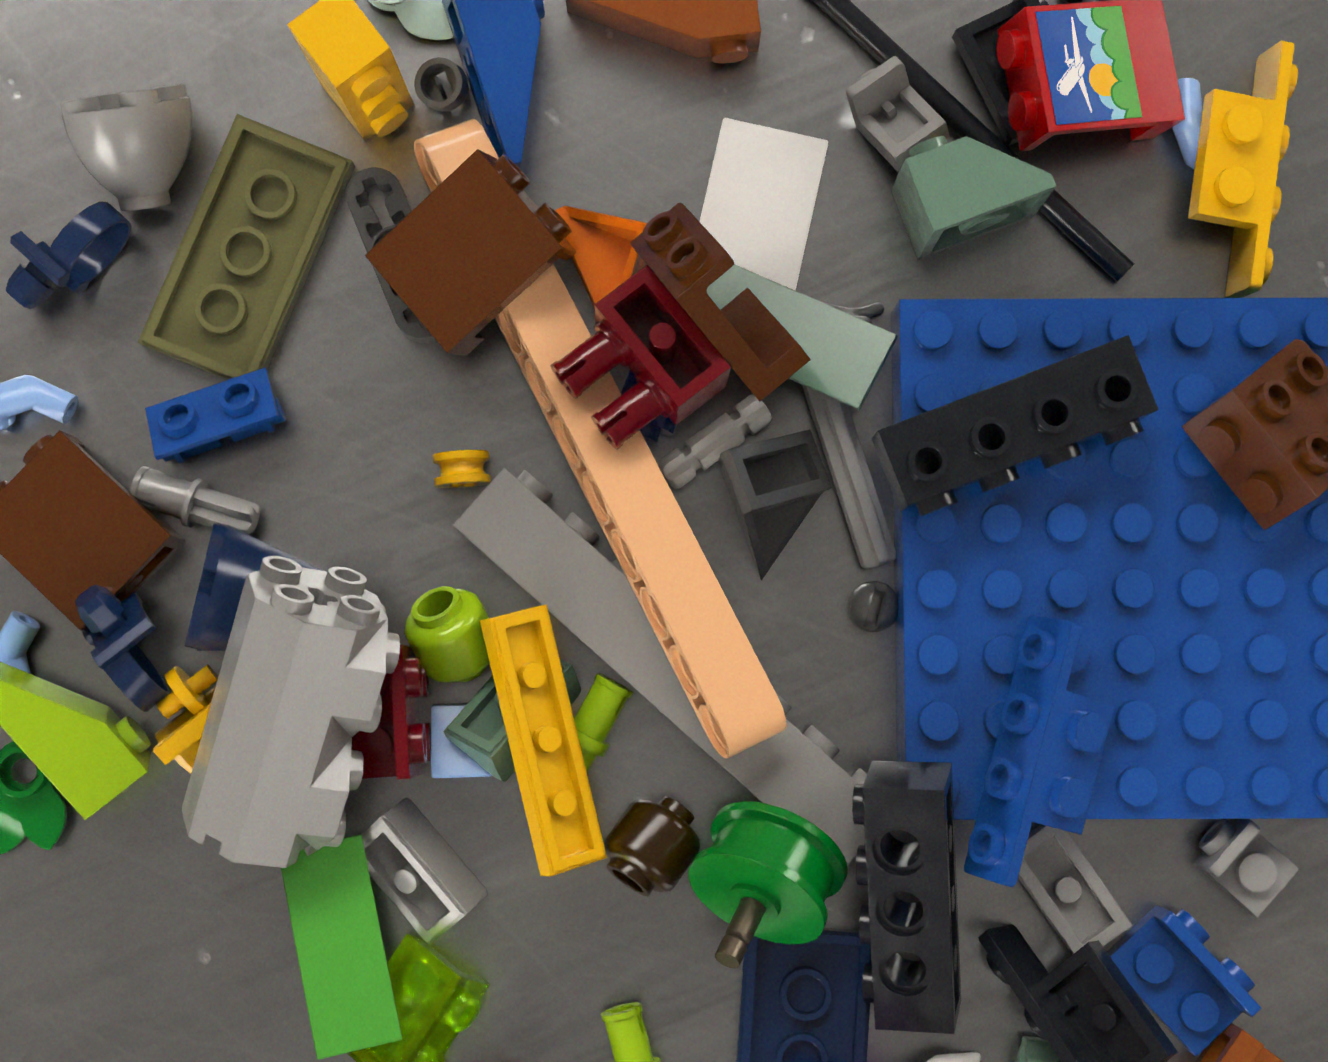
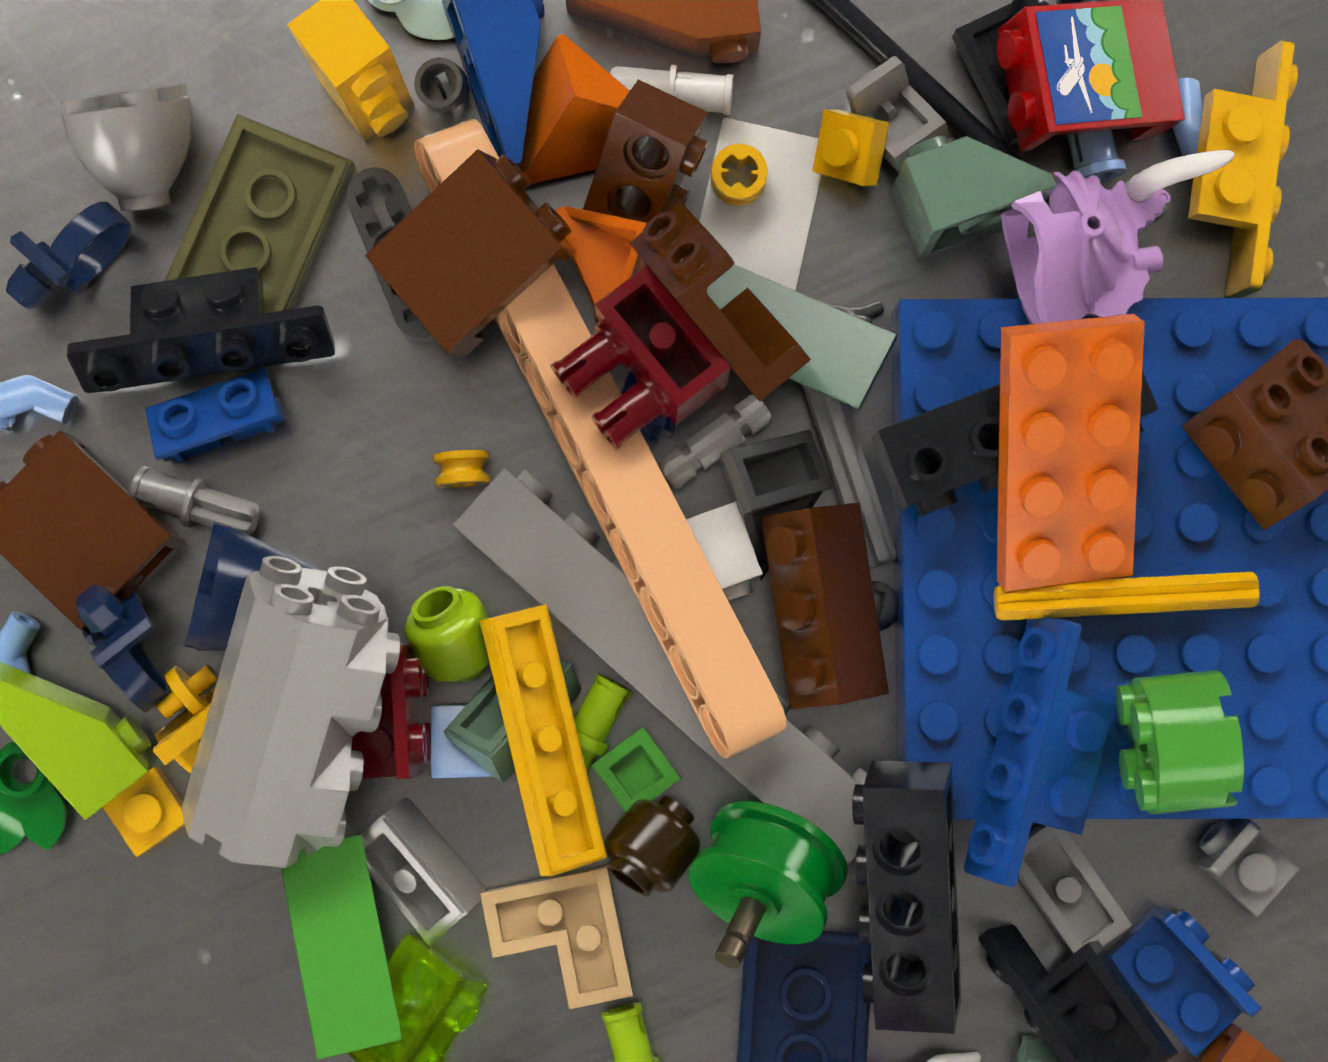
(147, 811): none -> yellow plate
(200, 330): none -> black bracket
(568, 113): none -> orange slope
(575, 915): none -> tan plate
(636, 770): none -> bright green plate
(647, 155): none -> reddish brown brick
(702, 90): none -> white axle
(727, 549): none -> white brick
(739, 155): none -> yellow bush
(825, 605): none -> reddish brown brick
(850, 147): none -> yellow plate
(1068, 450): none -> orange plate
(1088, 240): none -> lavender helmet
(1096, 155): none -> light blue bush
(1130, 596): none -> yellow axle
(1180, 742): none -> bright green brick

